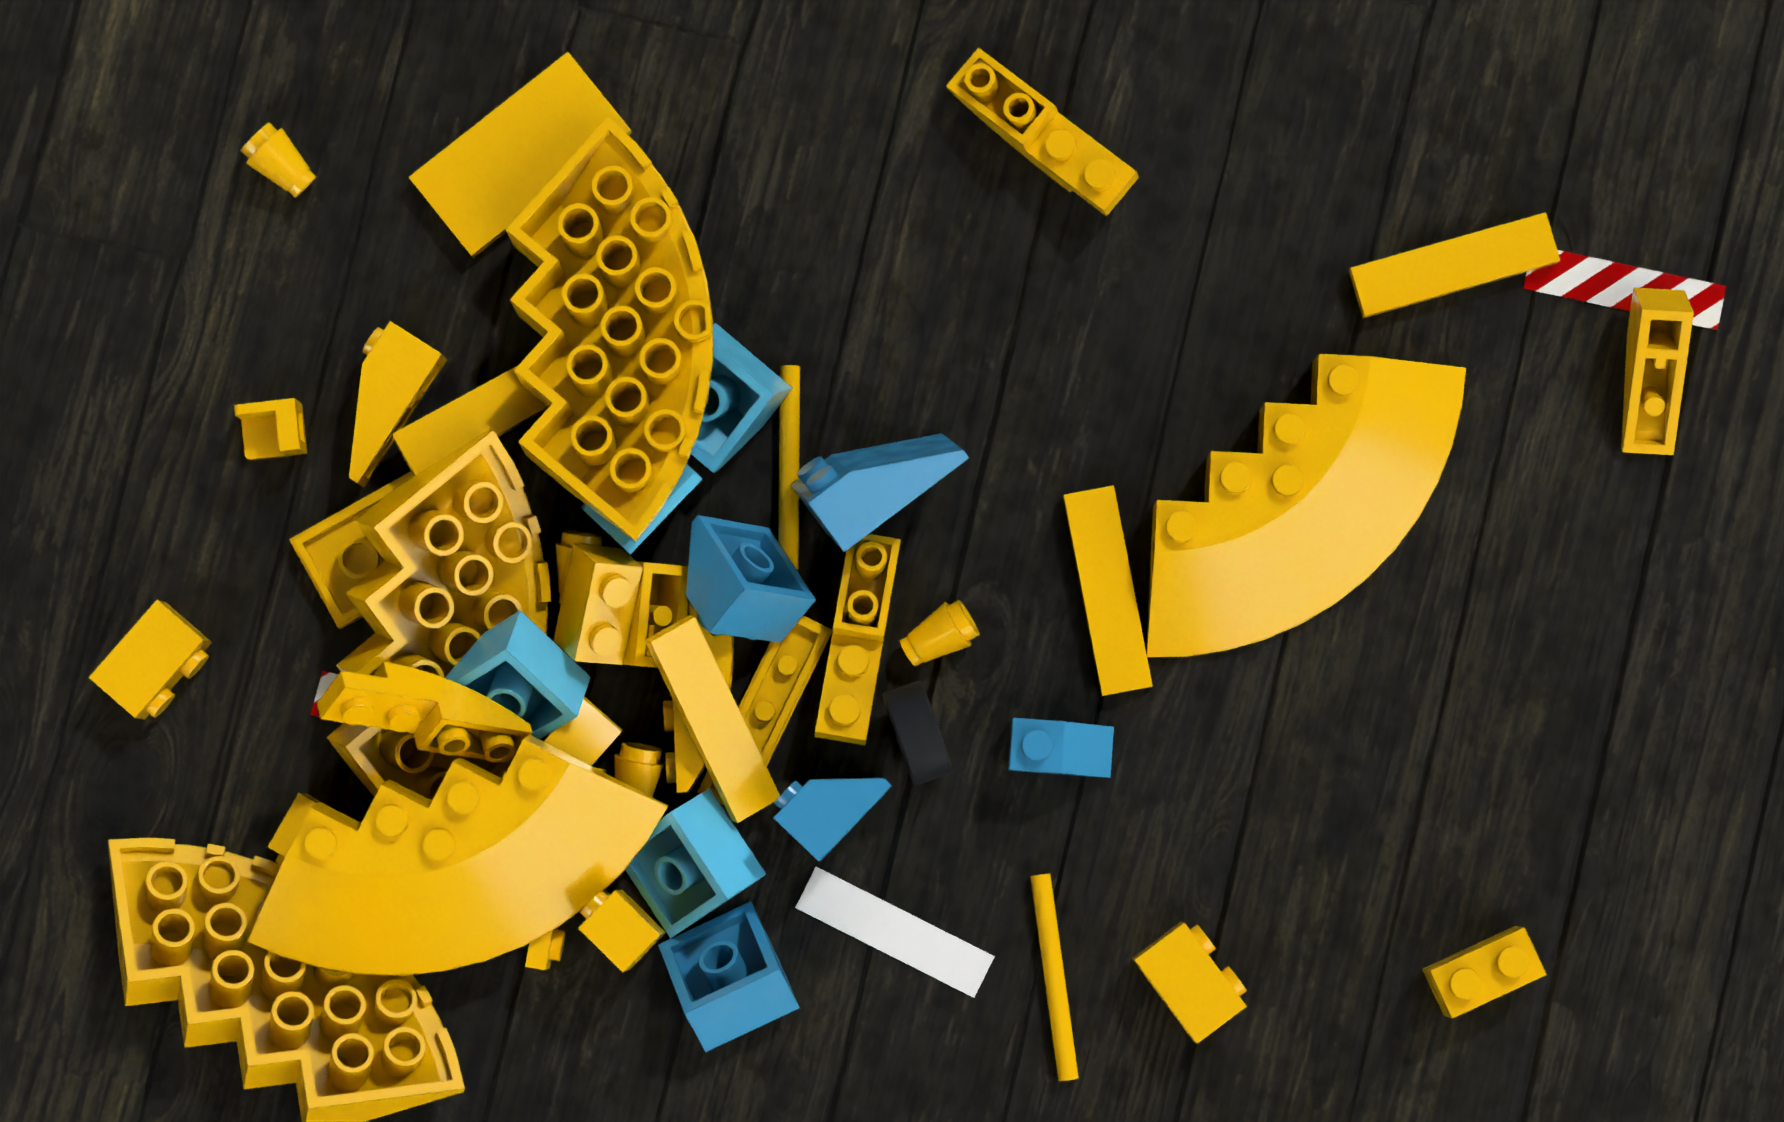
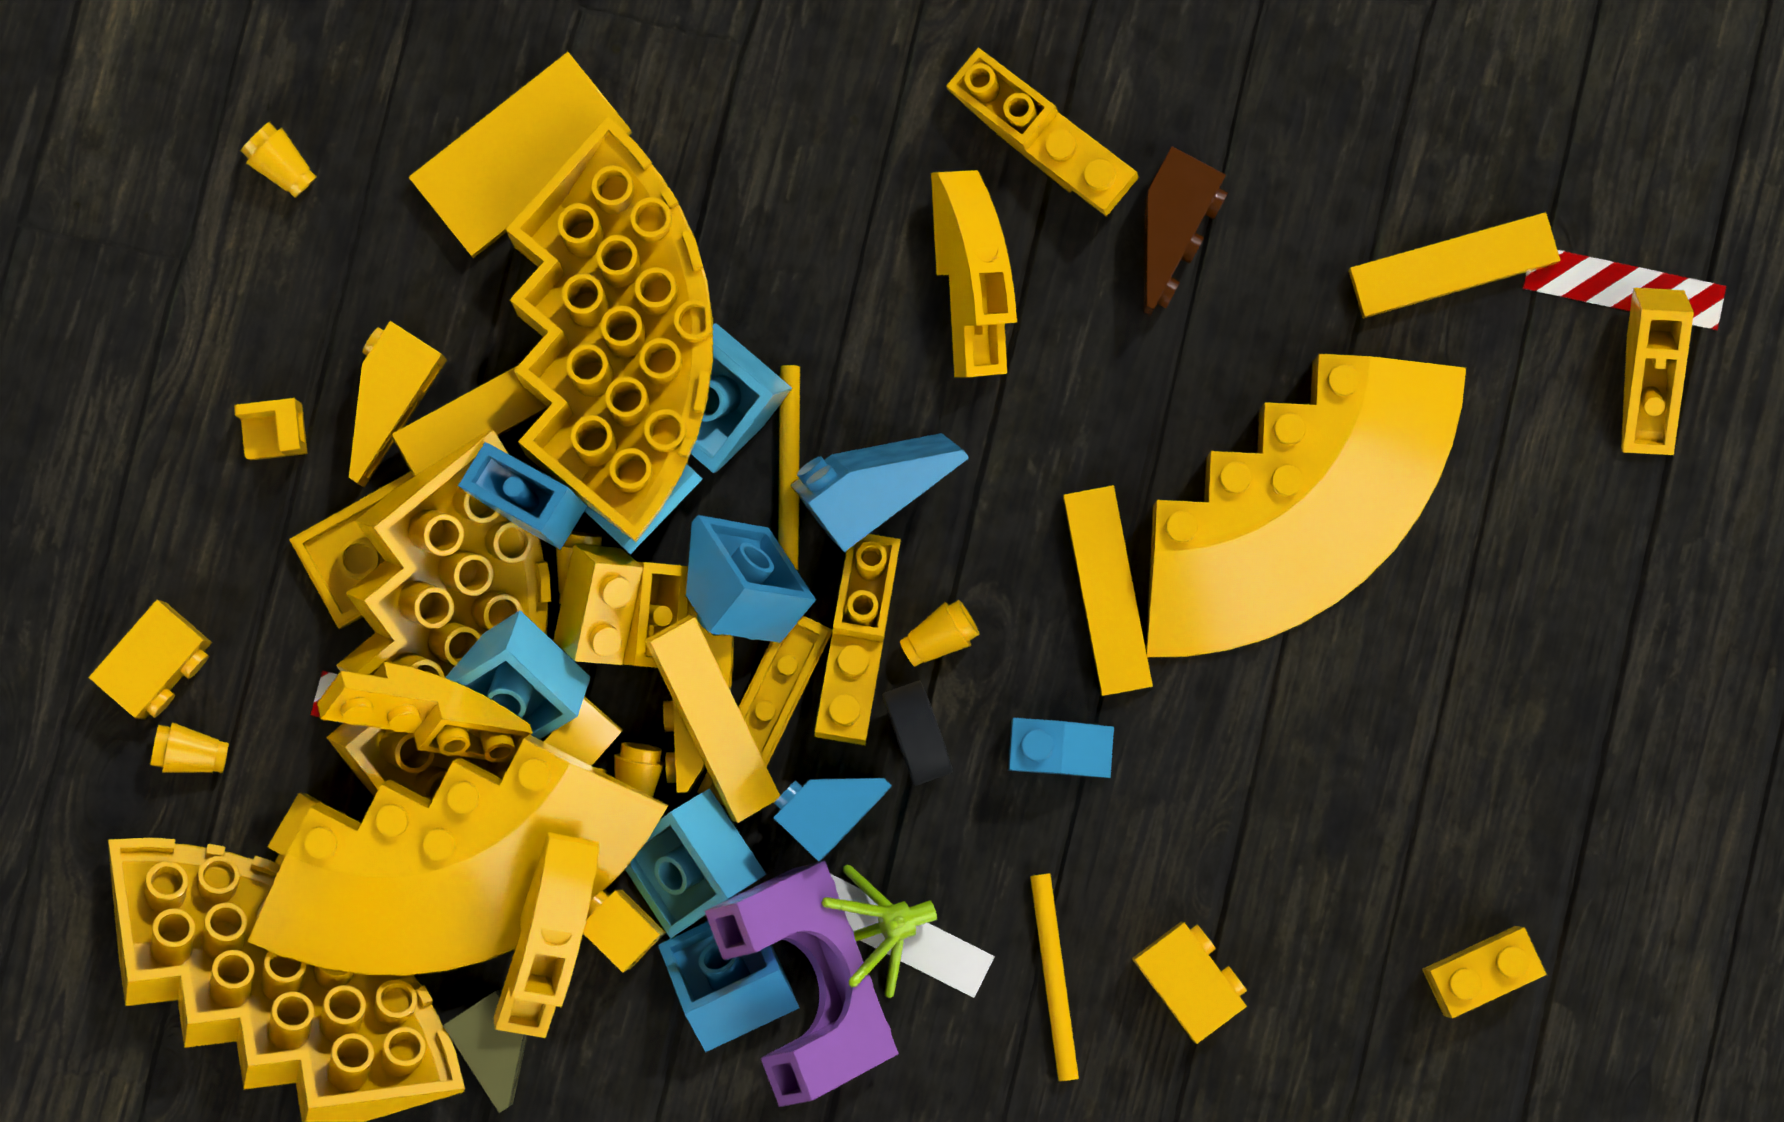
(187, 750): none -> yellow cone
(490, 1053): none -> olive slope
(523, 495): none -> dark azure slope
(549, 935): none -> yellow slope
(849, 1023): none -> medium lavender arch
(895, 923): none -> lime plant
(979, 272): none -> yellow slope
(1173, 211): none -> reddish brown slope

